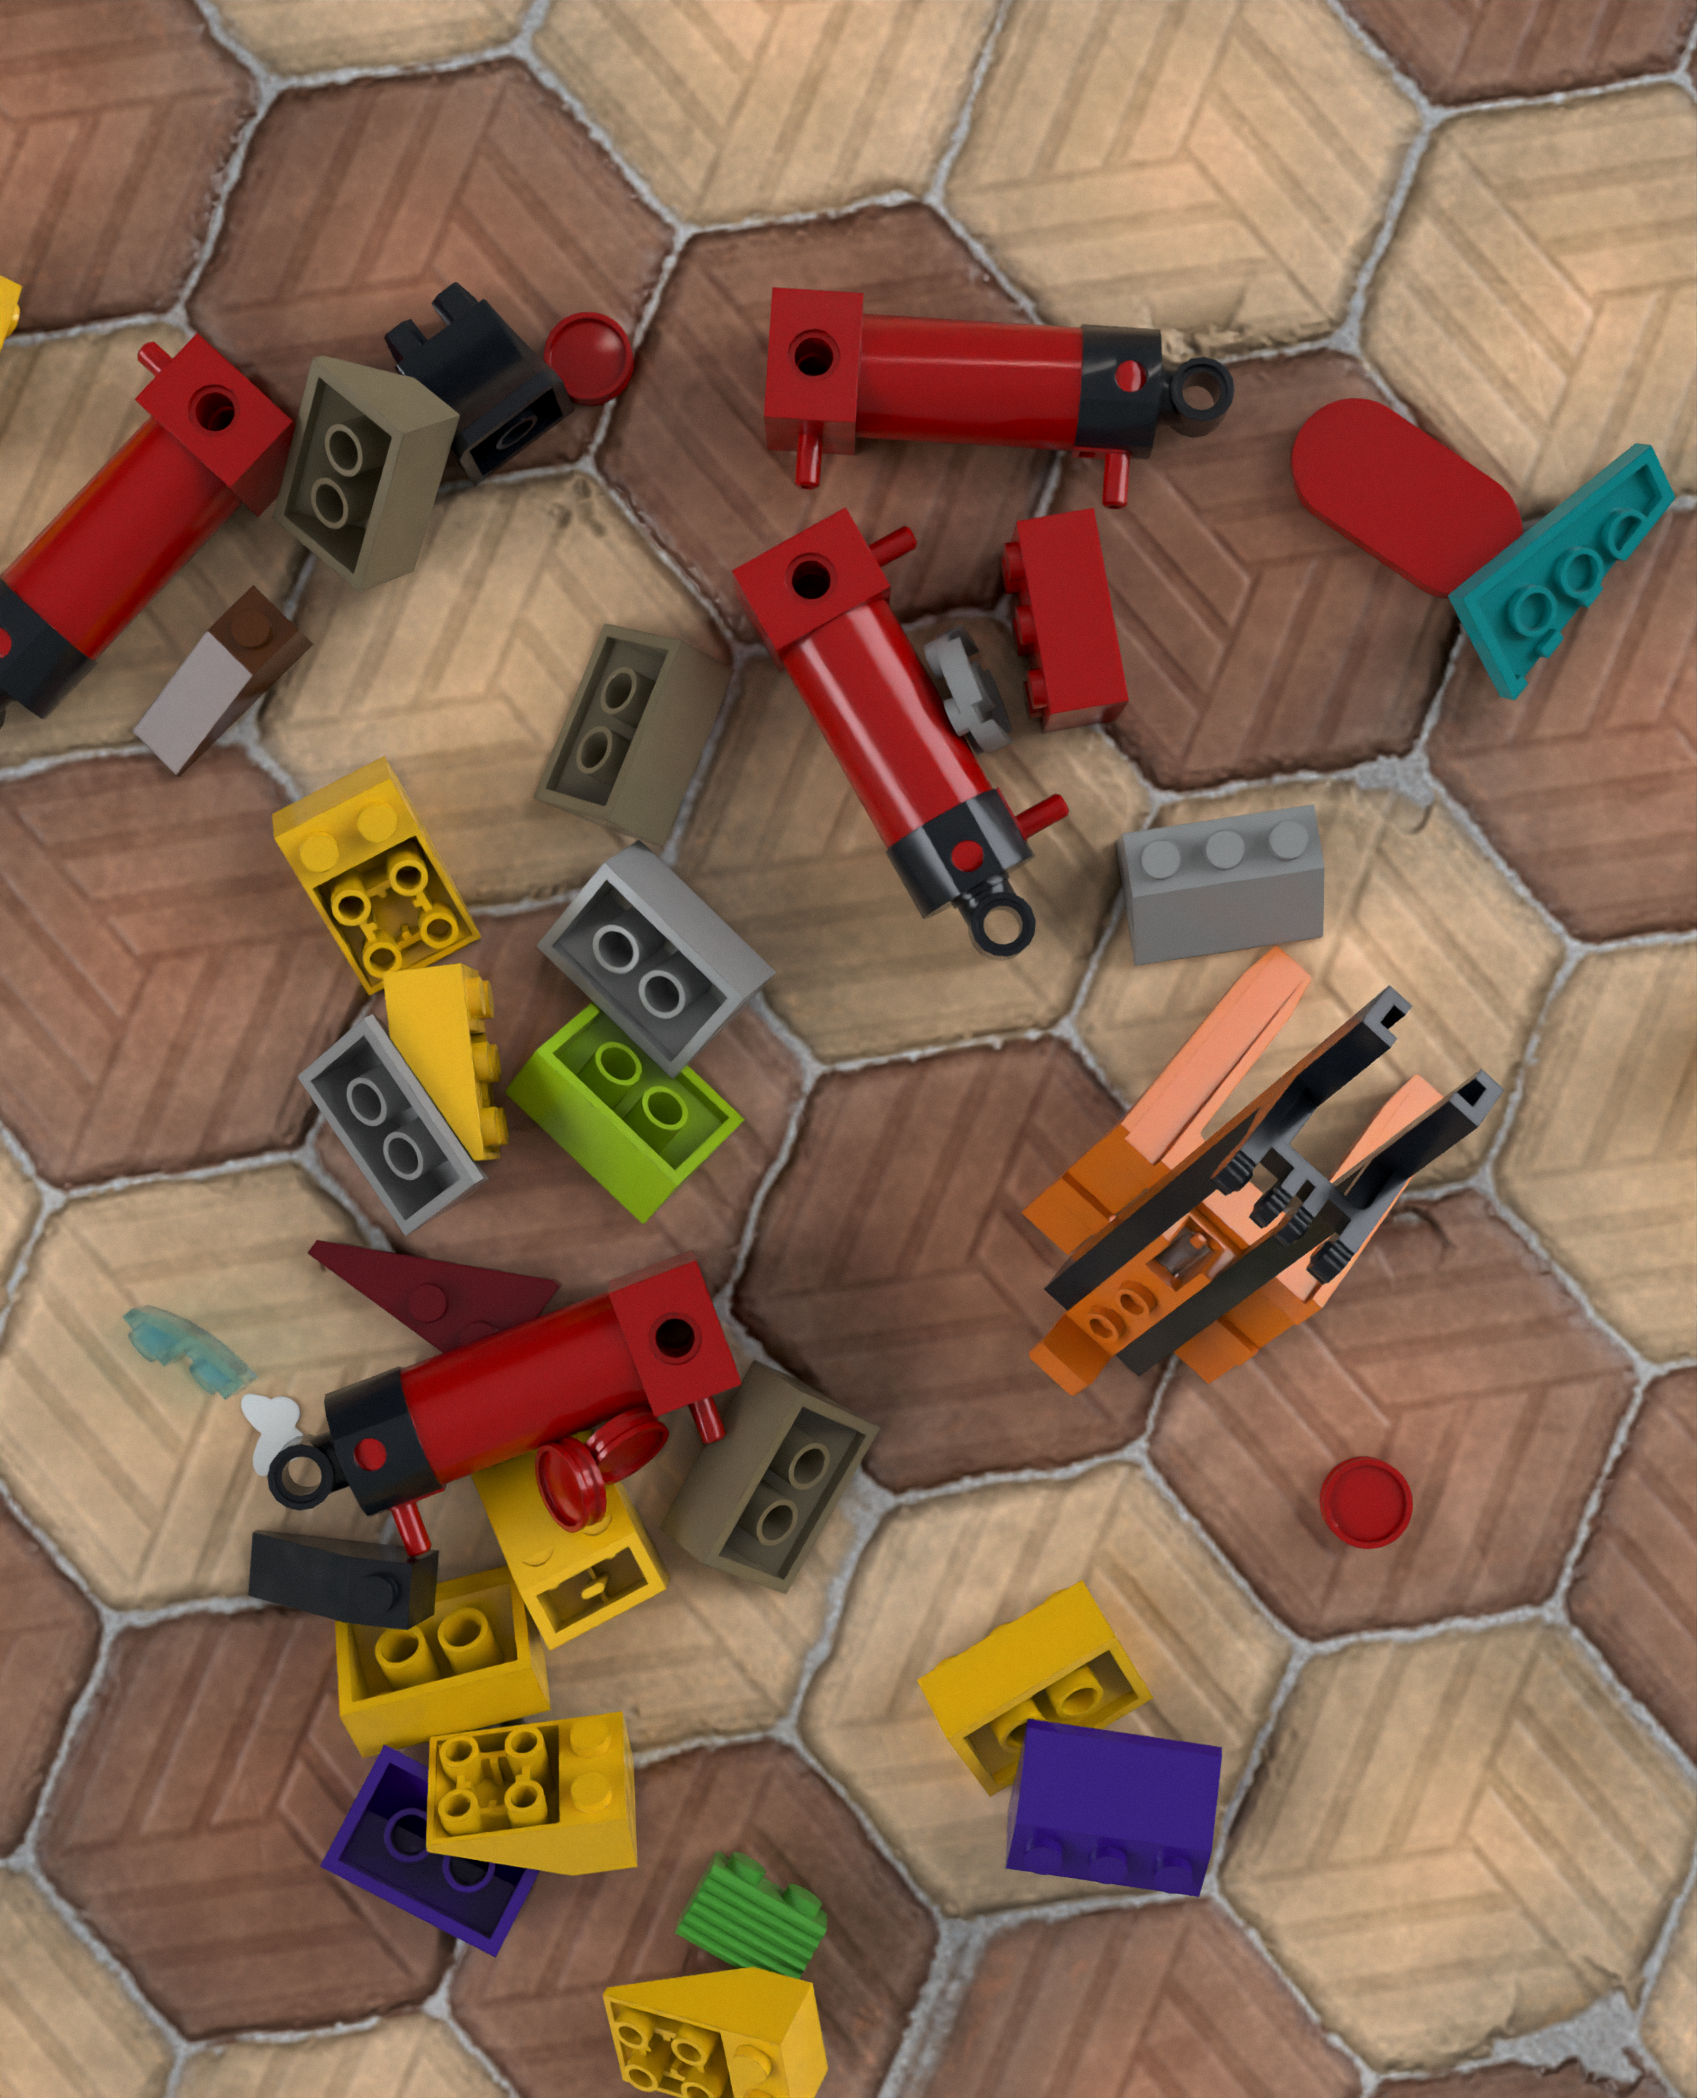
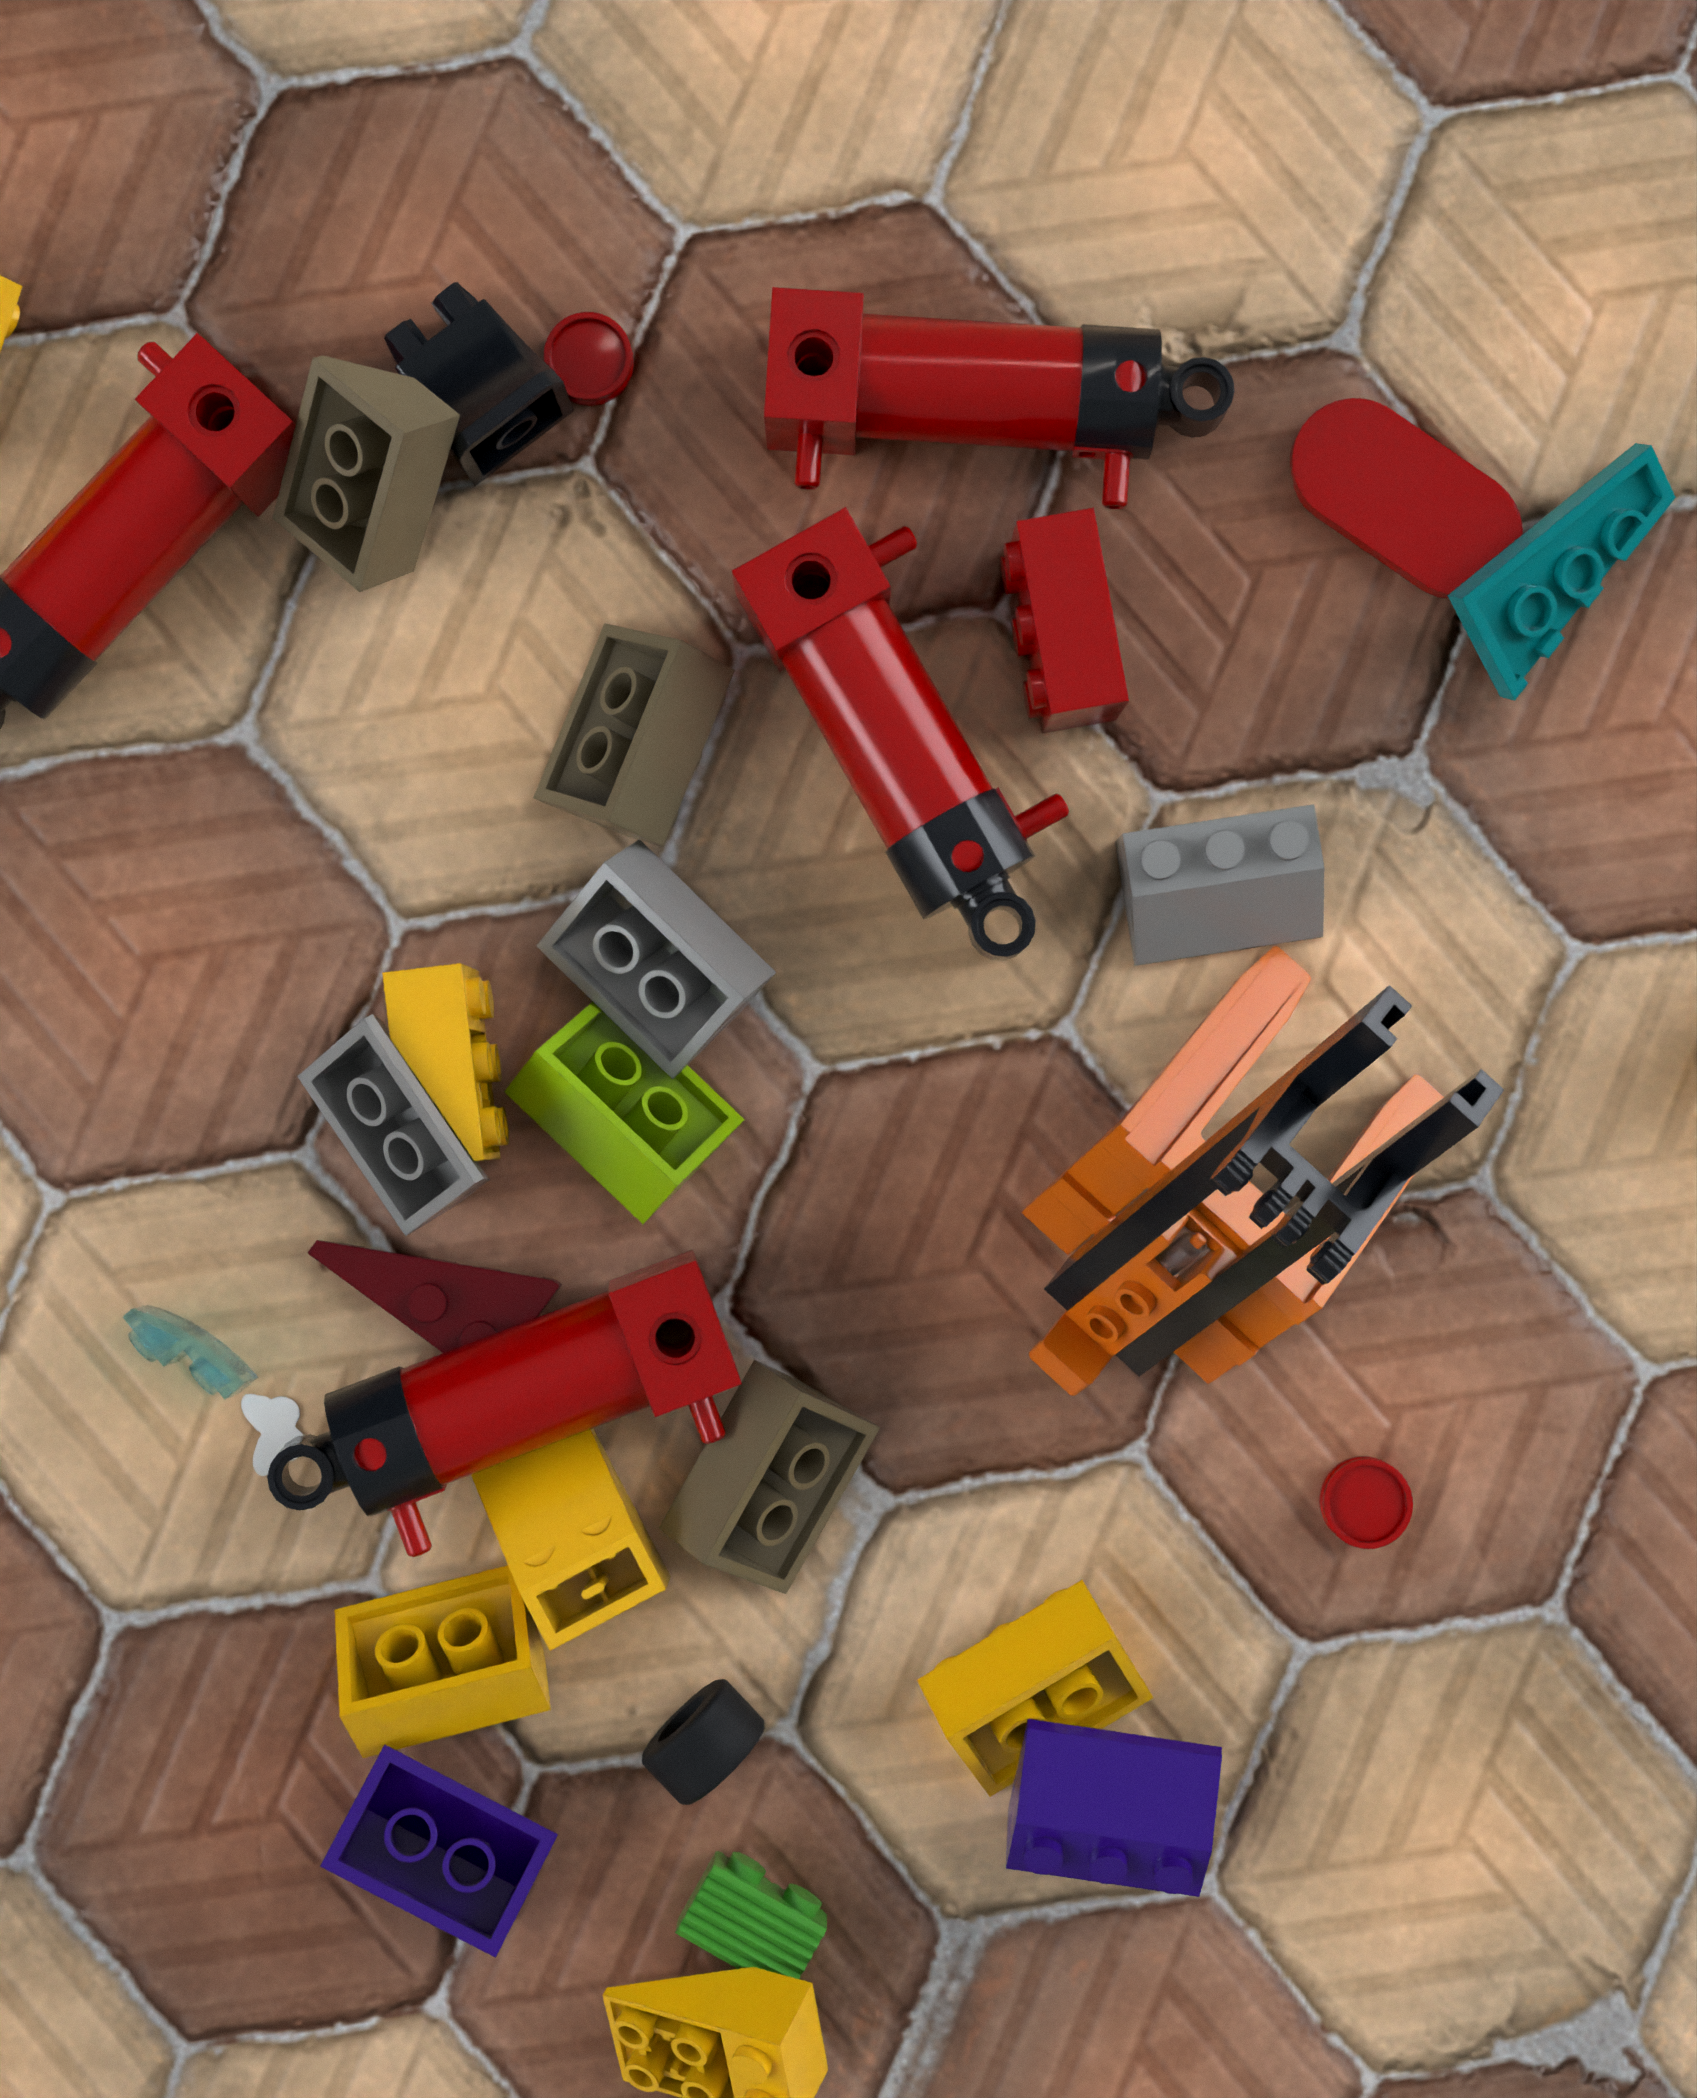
(221, 679): slope -> none
(344, 1579): black slope -> none
(374, 874): yellow slope -> none
(536, 1795): yellow slope -> none
(570, 1484): red piece -> none
(627, 1443): red piece -> none
(703, 1742): none -> black tyre
(976, 701): light grey plate -> none

